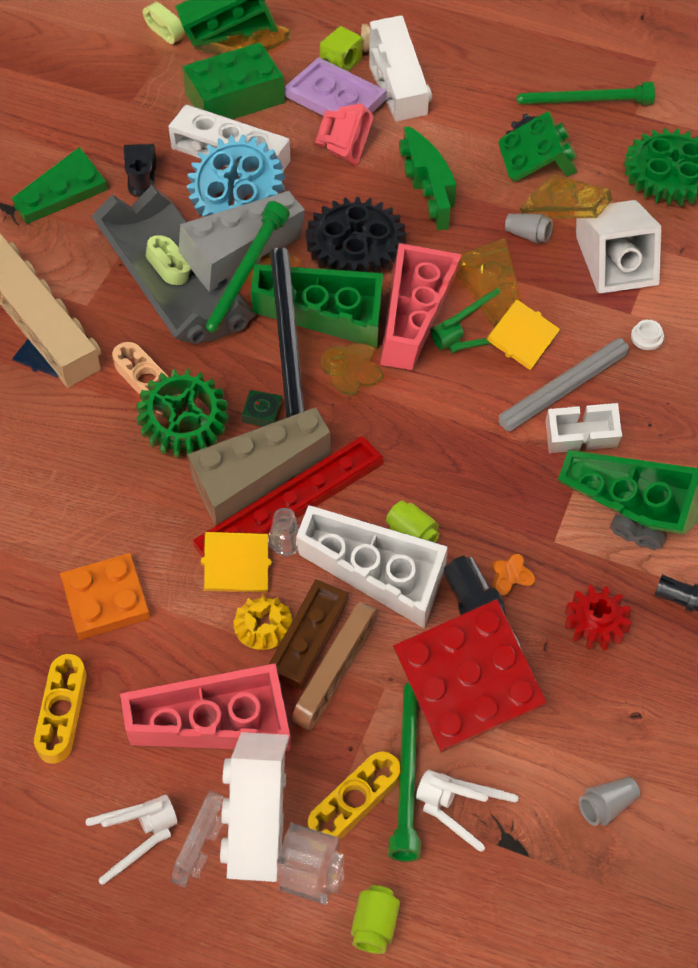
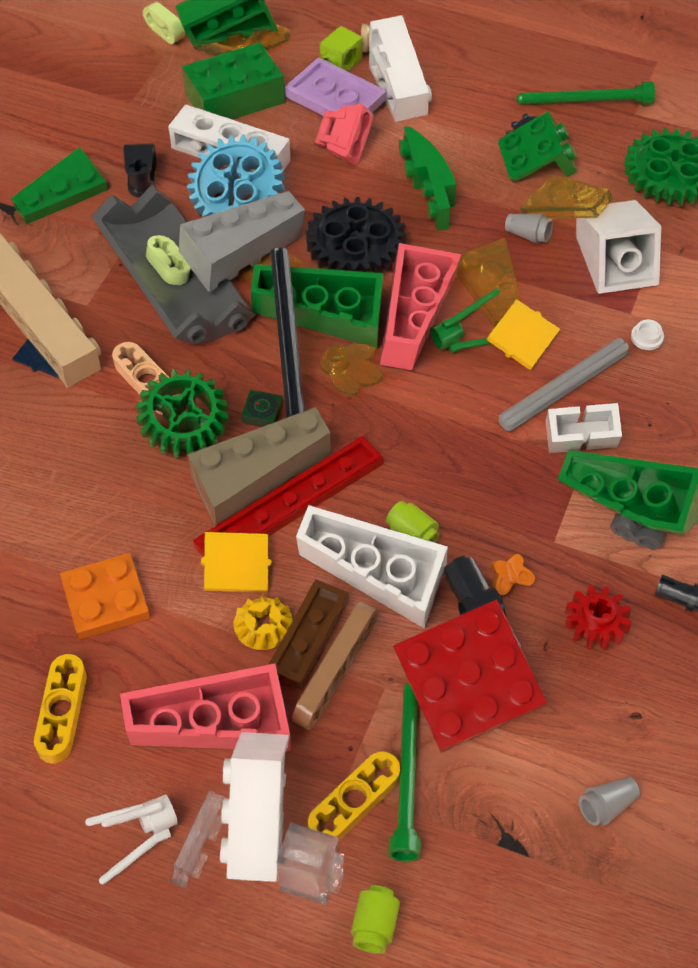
(273, 216): green piece -> none
(283, 532): clear cone -> none
(440, 790): white plant -> none

